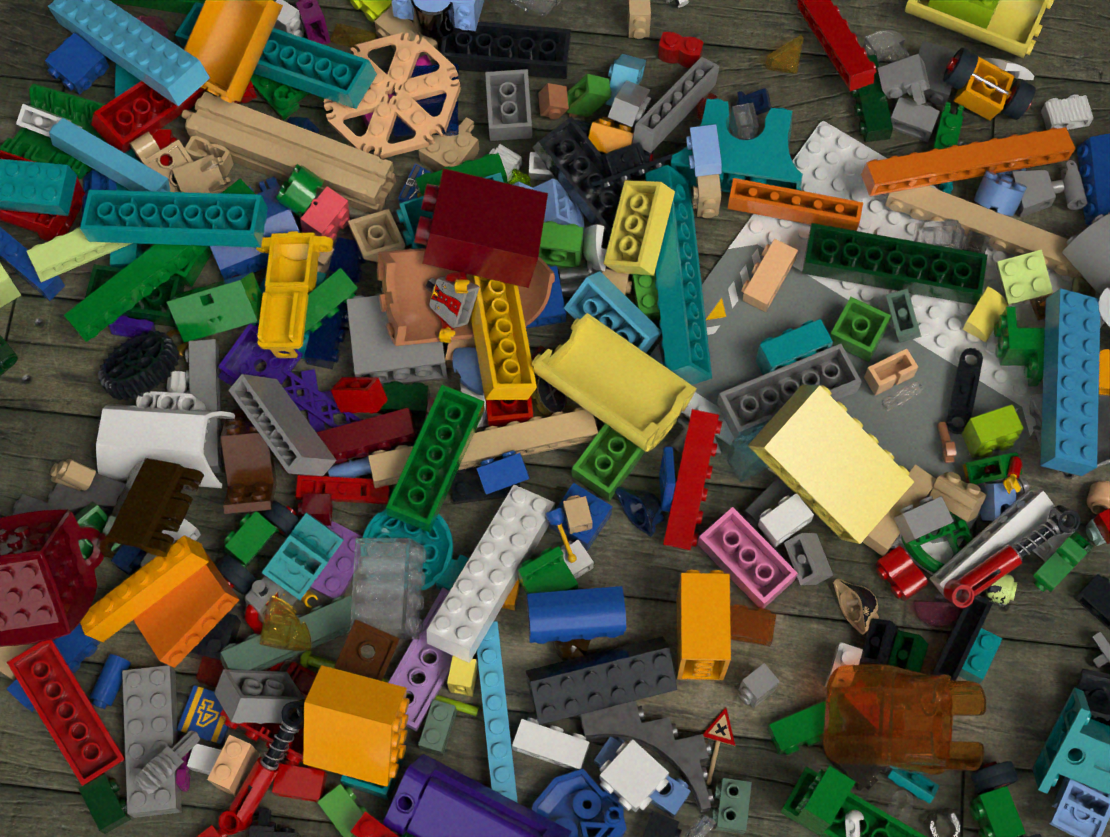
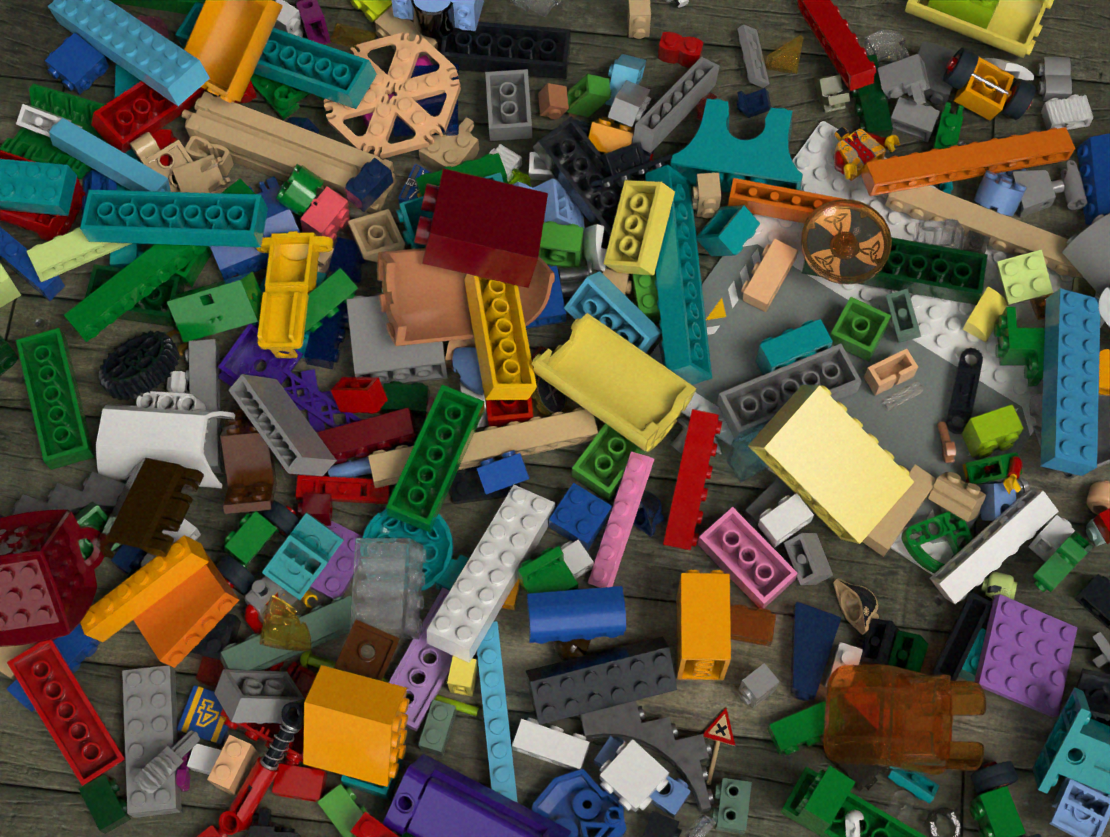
(55, 399): none -> green brick
(72, 474): tan brick -> none
(109, 681): blue brick -> none
(129, 327): dark purple plate -> none
(368, 184): none -> dark blue brick
(452, 301): torso -> none
(556, 518): hinge -> none
(577, 514): tan brick -> none
(621, 520): none -> bright pink plate
(667, 479): blue tile -> none
(705, 150): light blue brick -> none
(728, 231): none -> teal piece
(743, 122): clear brick -> none
(753, 56): none -> light grey plate
(811, 644): none -> dark blue slope
(831, 93): none -> olive brick
(846, 241): none -> clear orange dish
(858, 148): none -> torso
(901, 573): red brick -> none
(923, 519): light grey brick -> none
(936, 613): clear pink plate -> none
(1009, 557): piece -> none
(1025, 655): none -> medium lavender plate
(1055, 78): none -> light grey brick

